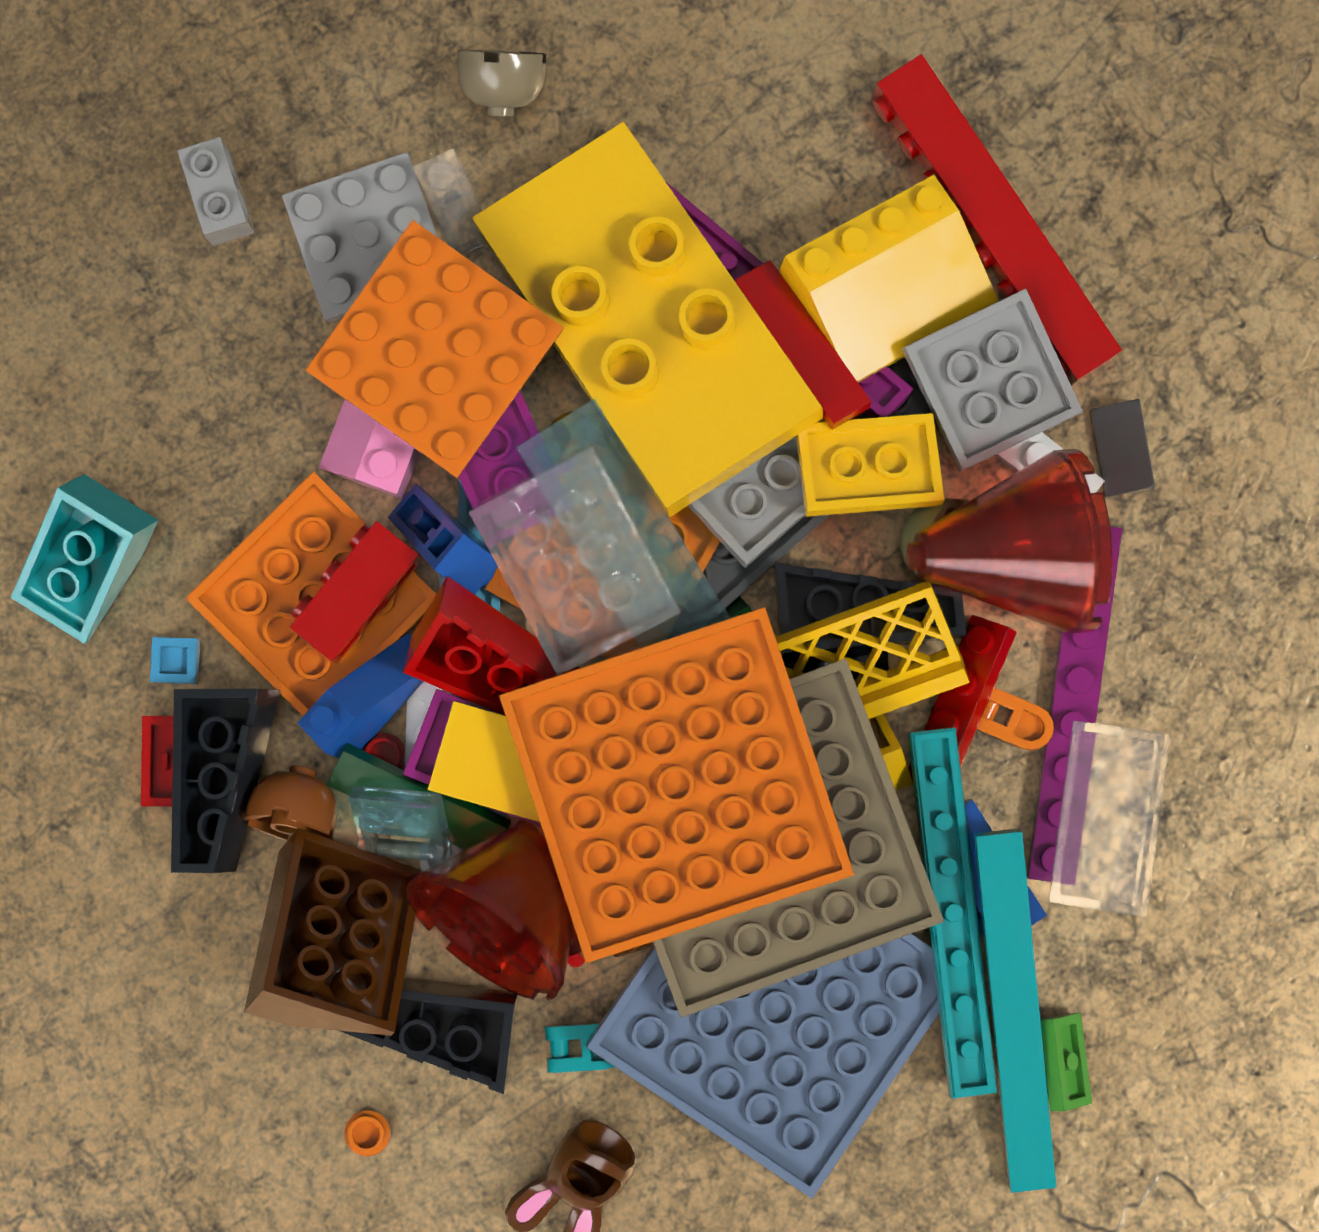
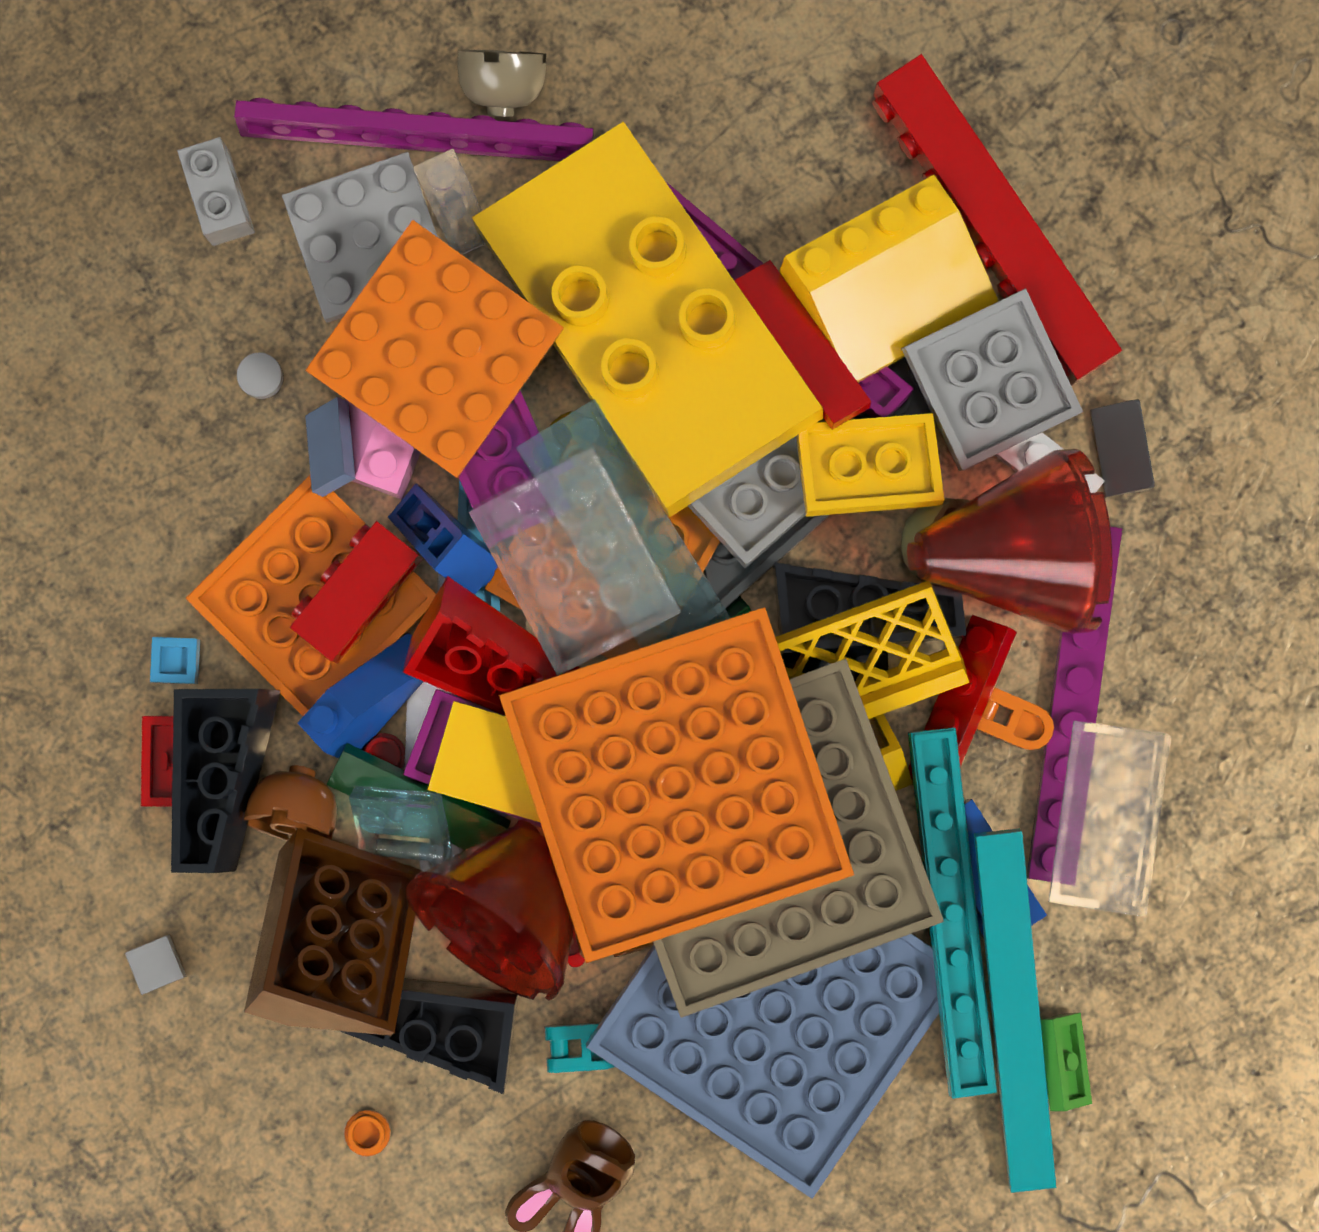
(82, 556): teal slope -> none
(155, 964): none -> light grey tile
(260, 375): none -> light grey tile
(330, 447): none -> sand blue tile
(409, 131): none -> magenta plate

